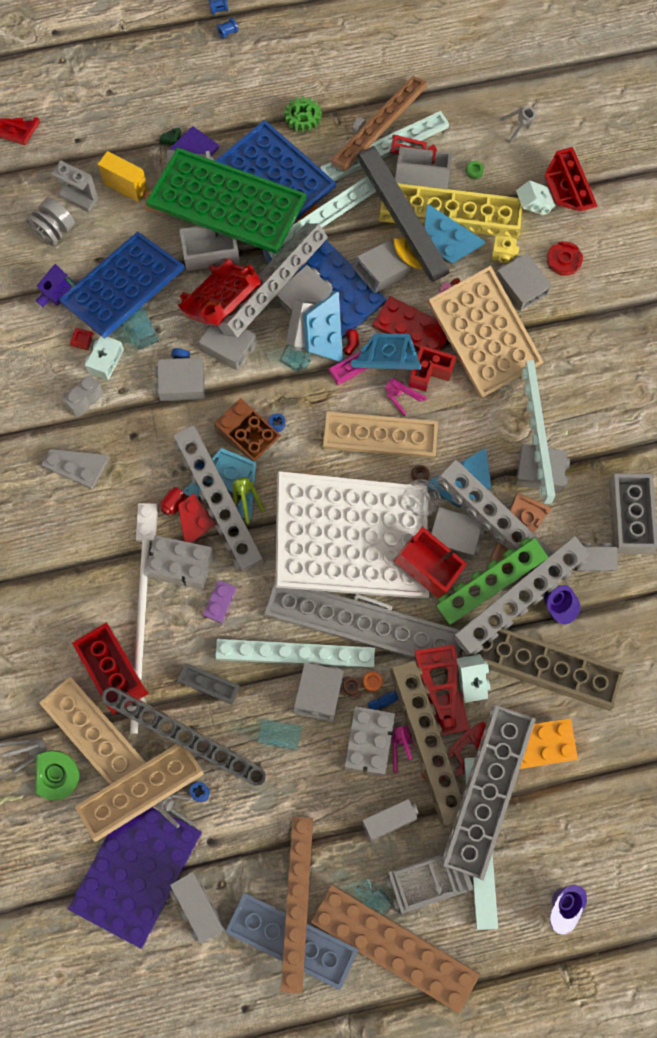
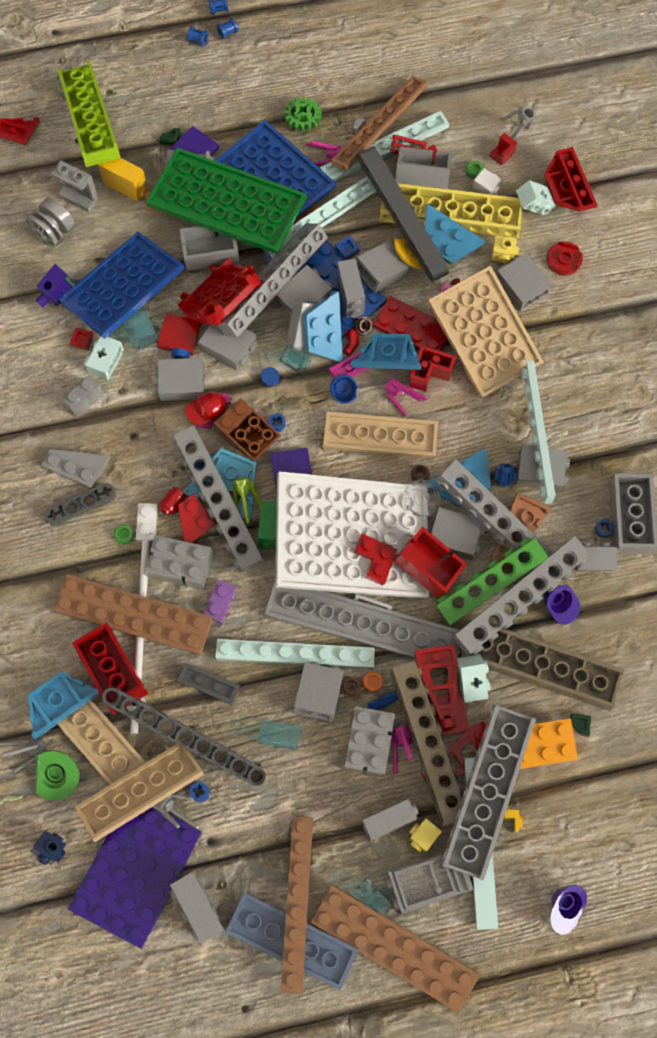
(42, 851): none -> dark blue brick
(56, 701): none -> dark azure wing
(78, 500): none -> dark grey beam
(89, 115): none -> lime tile
(124, 534): none -> bright green tile
(133, 614): none -> medium nougat plate
(179, 333): none -> red tile
(197, 36): none -> blue bush
(207, 409): none -> red hair
(267, 526): none -> green brick
(270, 377): none -> blue tile
(291, 461): none -> dark purple tile
(331, 151): none -> dark pink plant
(343, 389): none -> blue hair
(347, 248): none -> blue tile
(351, 288): none -> light grey brick
(367, 325): none -> reddish brown plate
(380, 556): none -> red plate
(424, 835): none -> light yellow brick
(487, 183): none -> white brick
(504, 150): none -> red panel
(505, 474): none -> blue gear
(517, 820): none -> yellow bracket
(581, 724): none -> dark green tile
(610, 527): none -> blue bush

